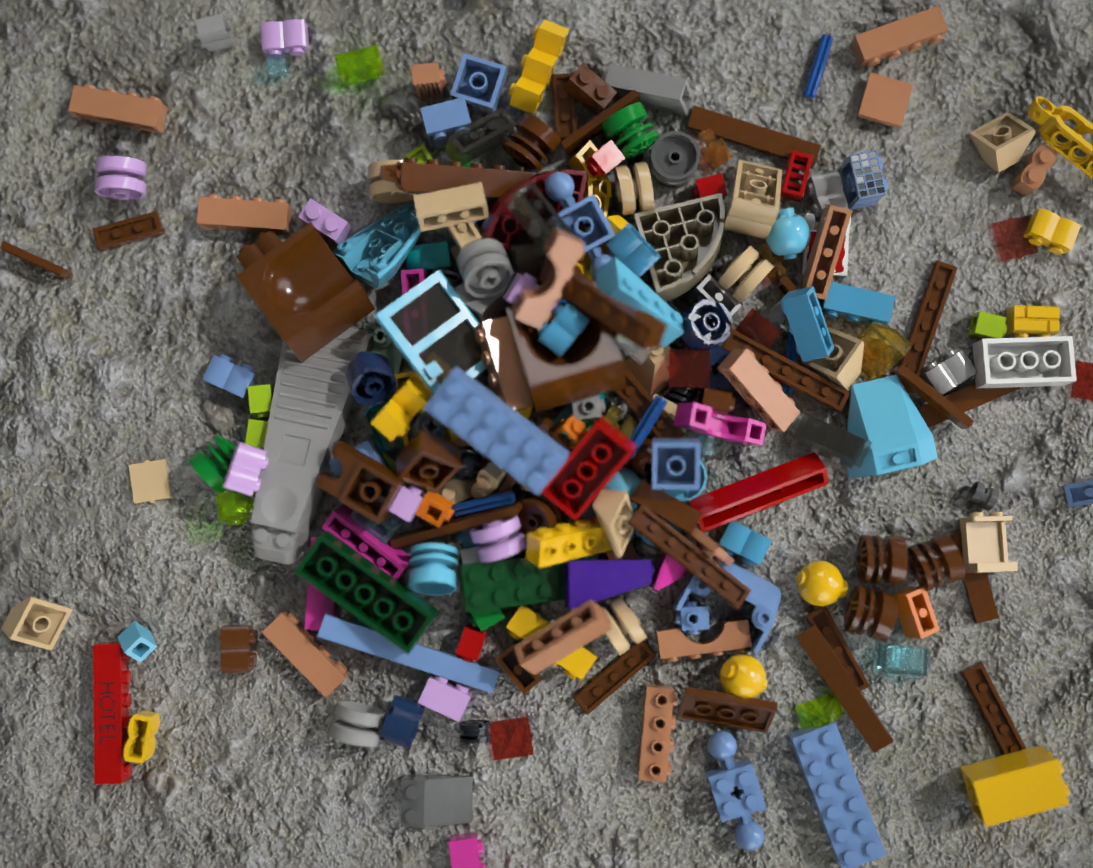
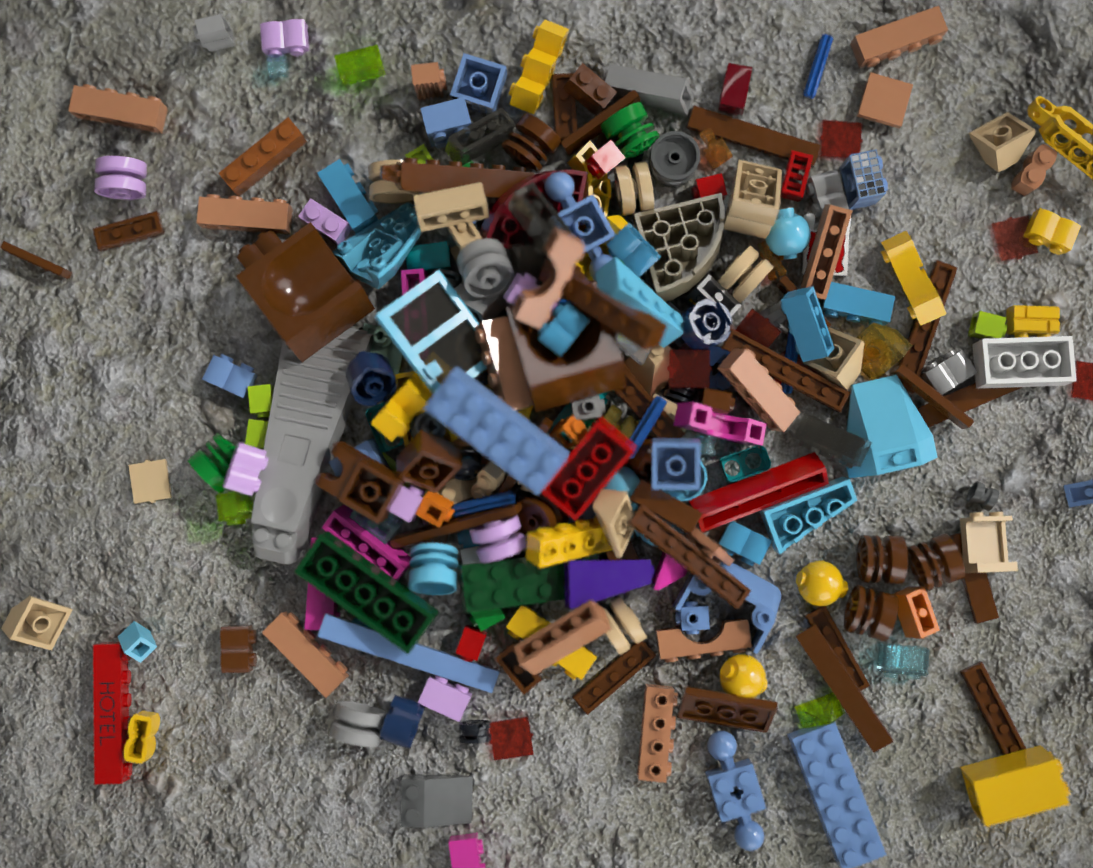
(263, 157): none -> dark orange brick
(348, 195): none -> dark azure brick
(735, 89): none -> dark red piece
(744, 469): none -> teal piece
(798, 516): none -> medium azure wedge
(840, 138): none -> clear red piece
(916, 285): none -> yellow brick

